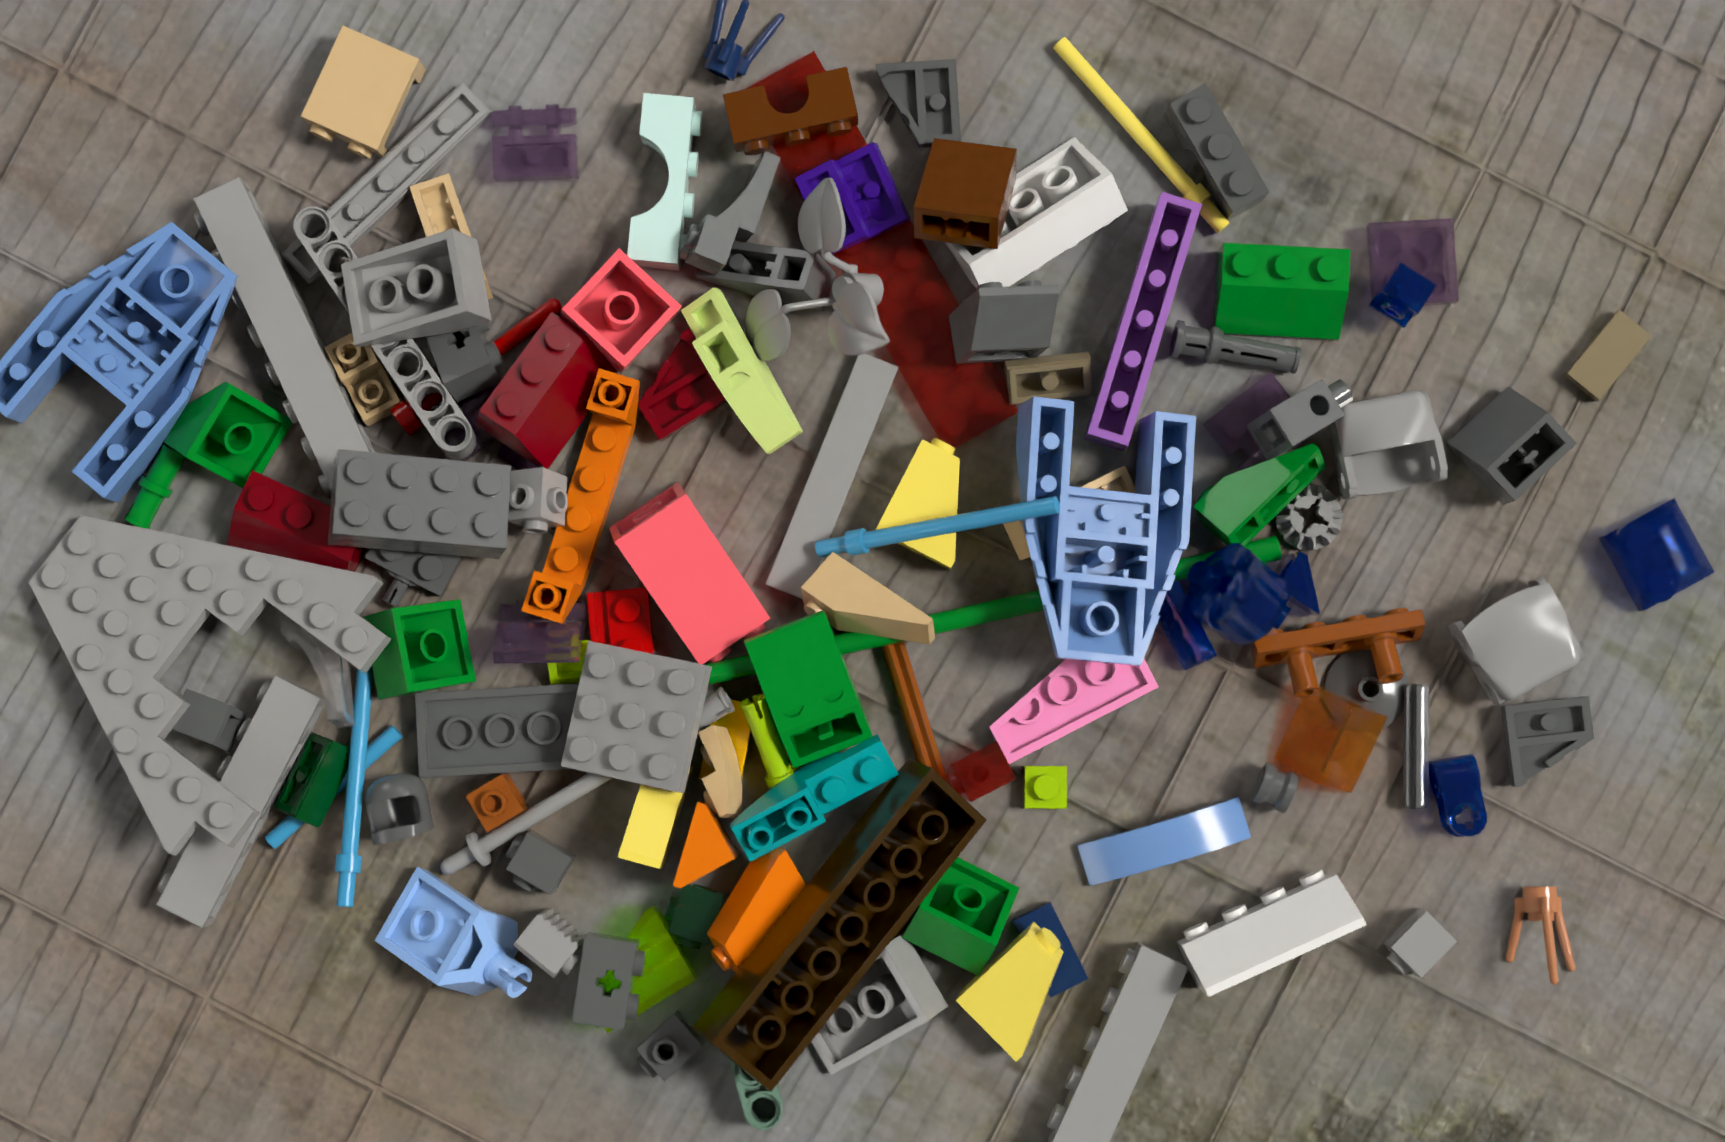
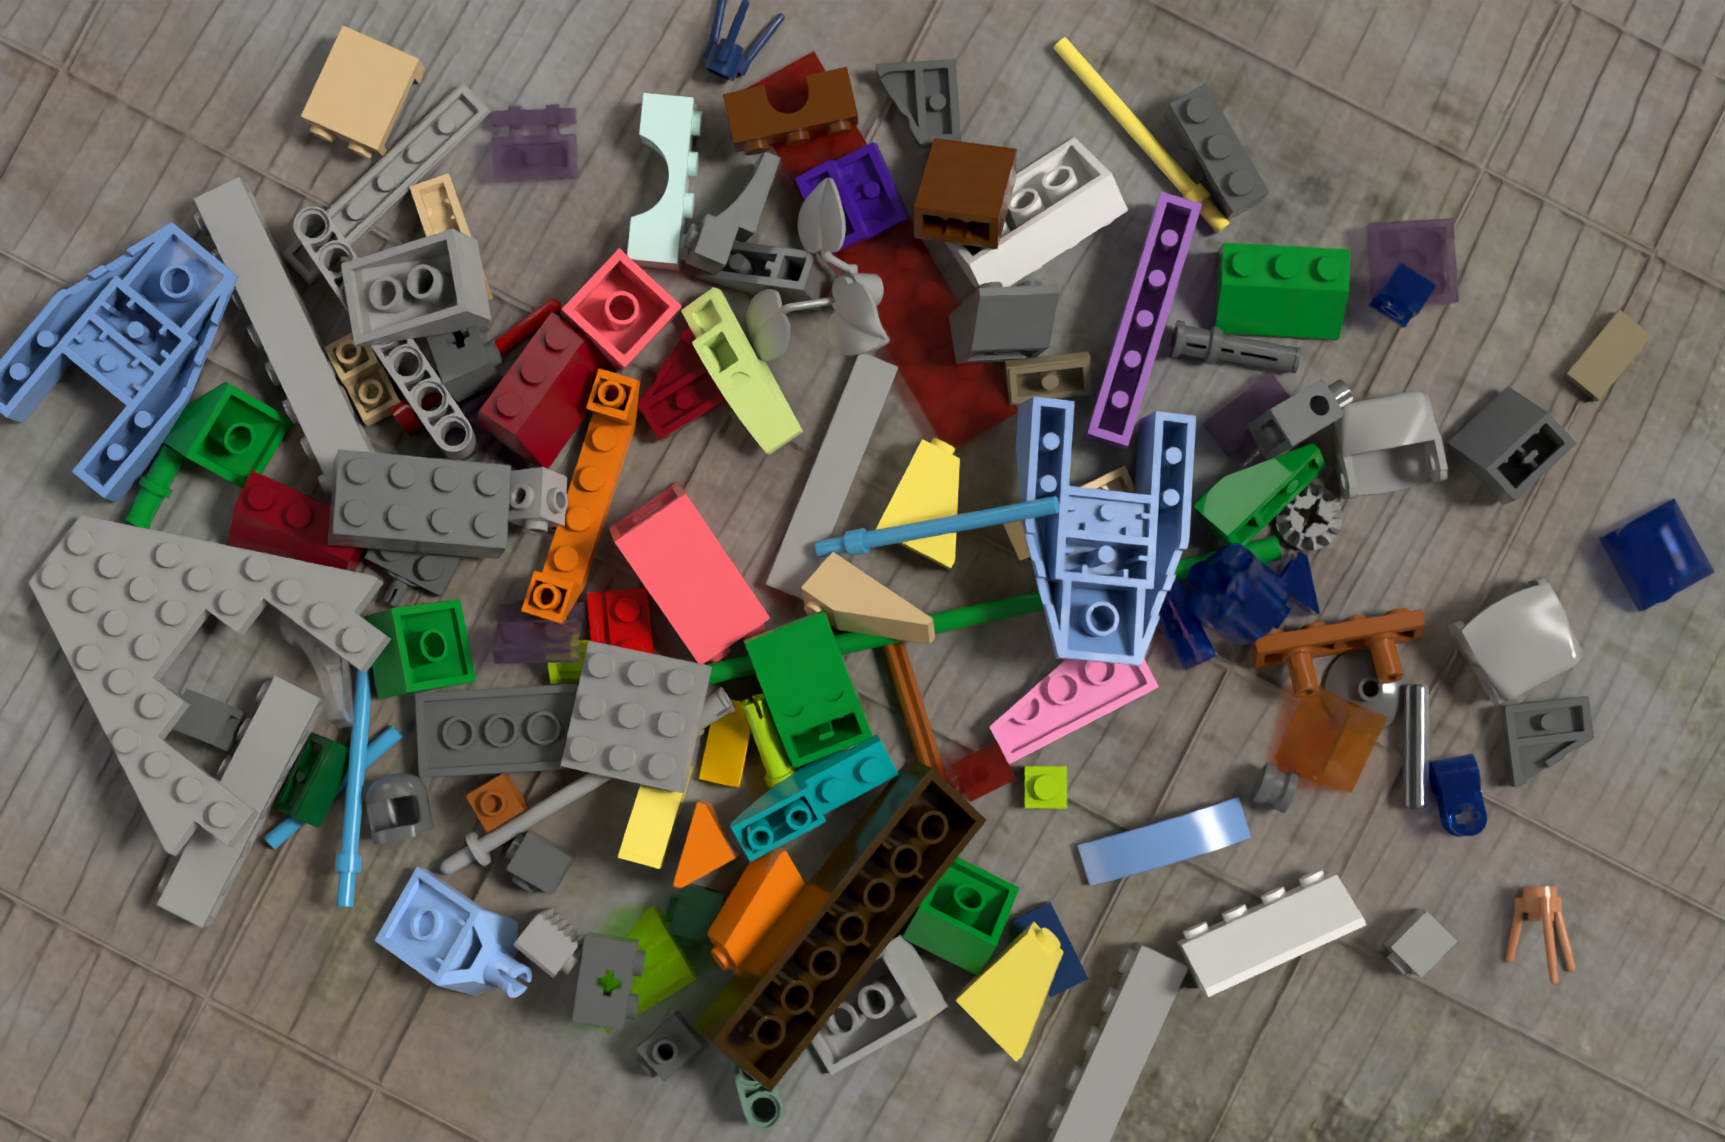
(724, 785): tan slope -> none

